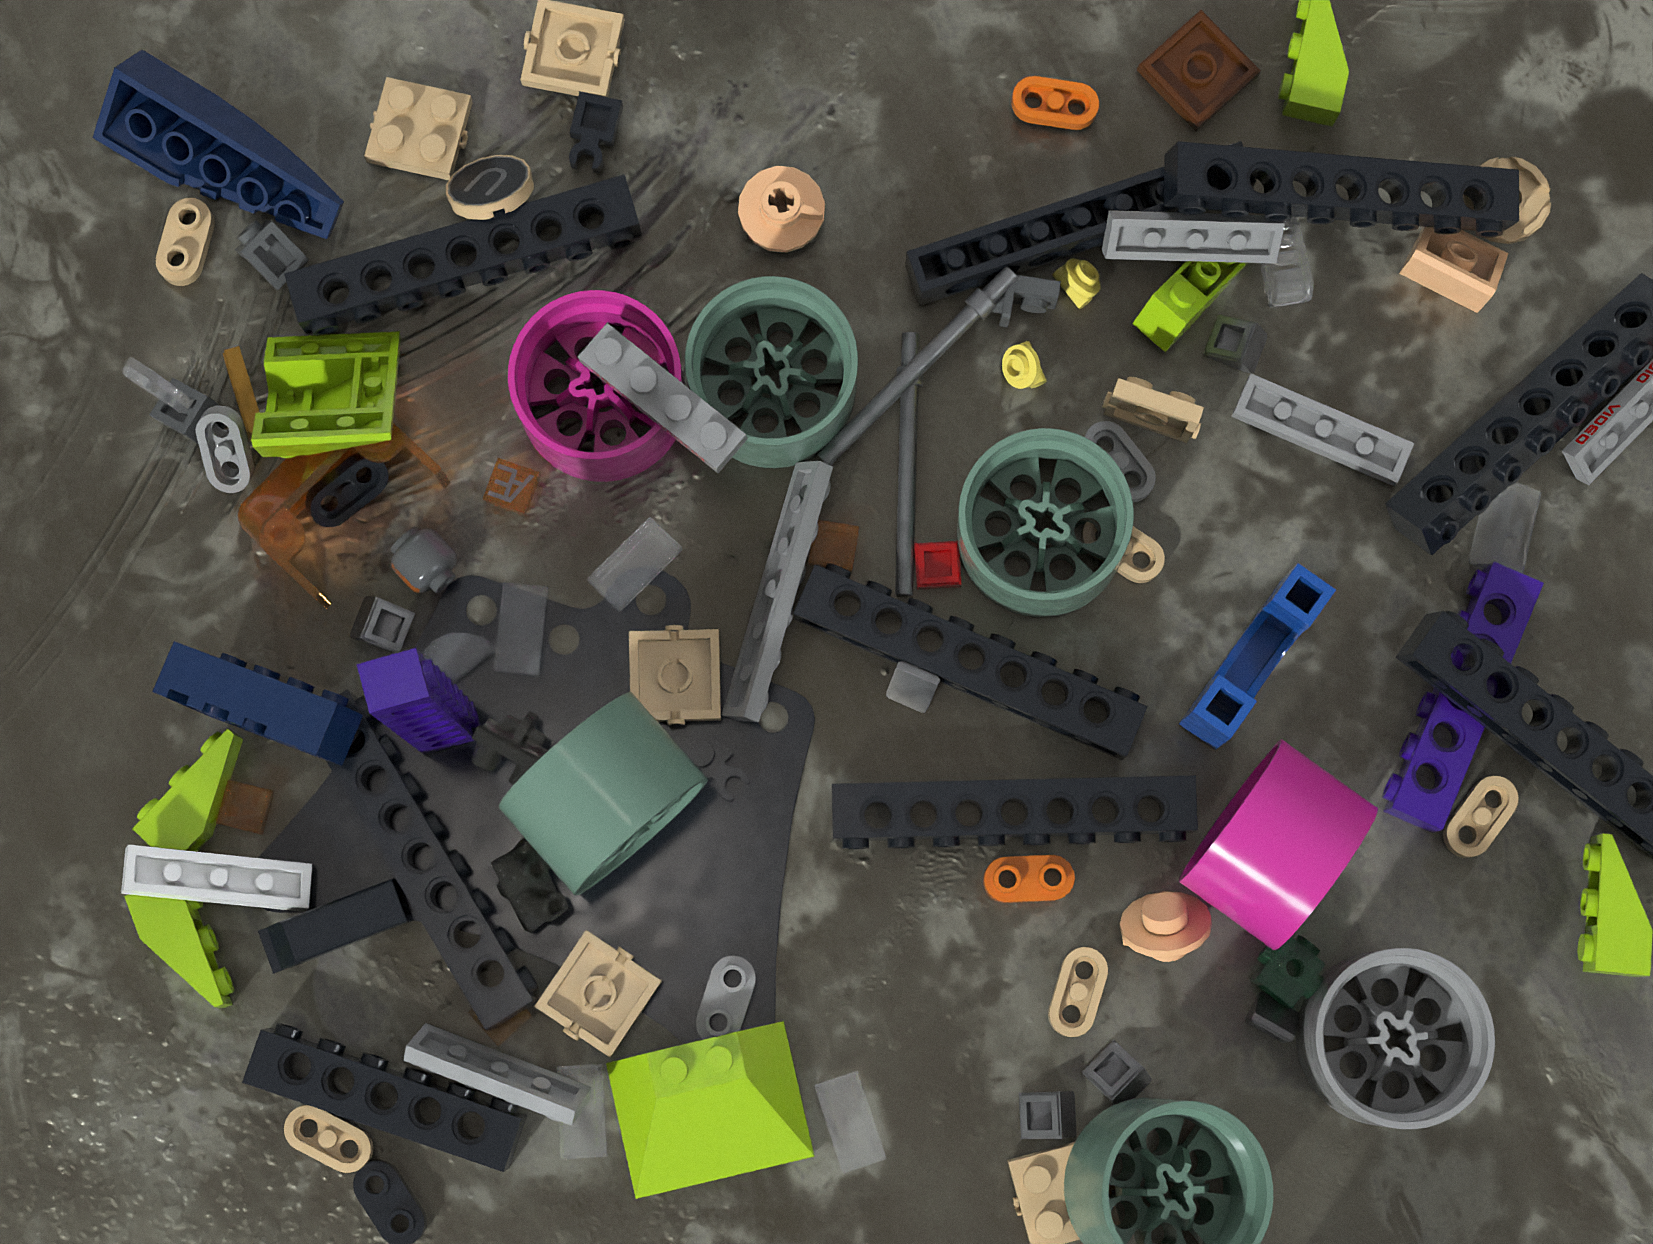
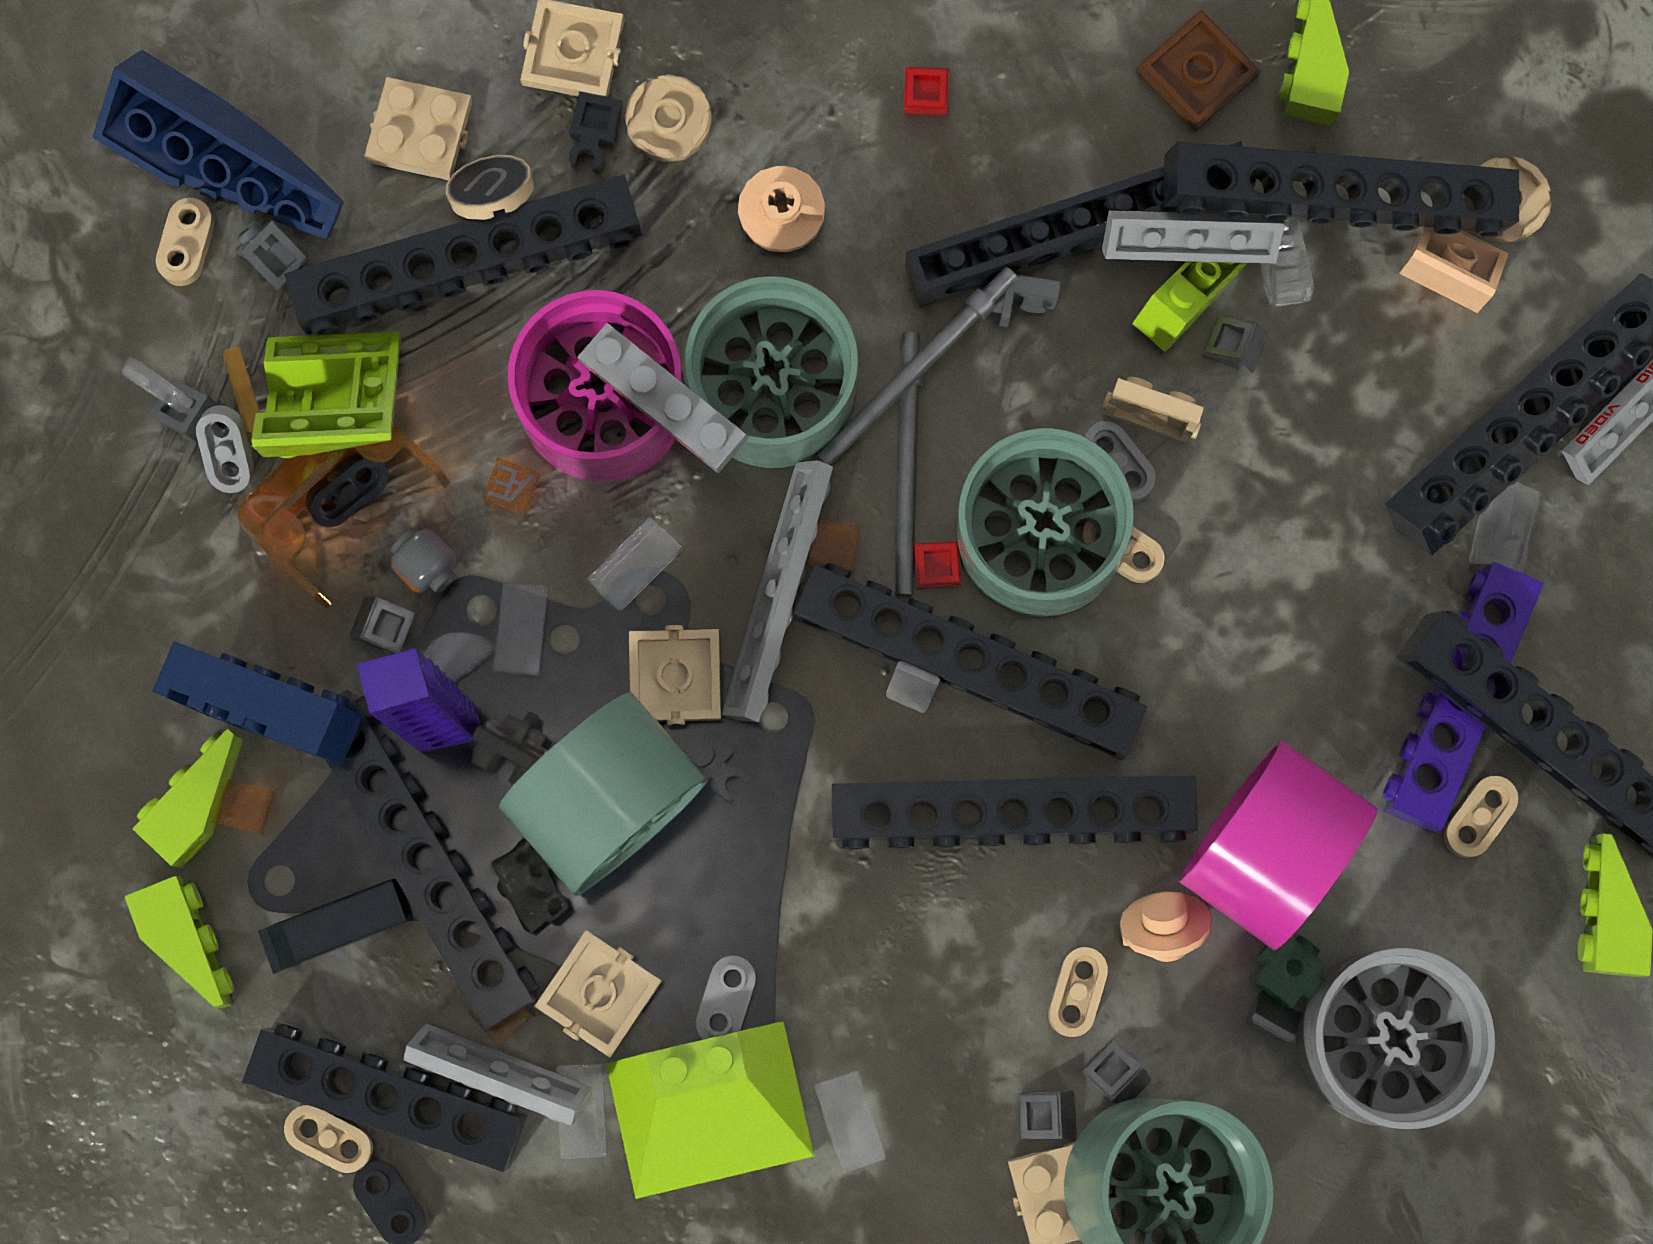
(216, 878): white plate -> none
(668, 118): none -> tan tile
(926, 90): none -> red tile
(1022, 366): light yellow plate -> none
(1029, 878): orange plate -> none
(1055, 98): orange plate -> none
(1078, 280): light yellow plate -> none
(1265, 641): blue arch -> none
(1322, 429): light grey plate -> none

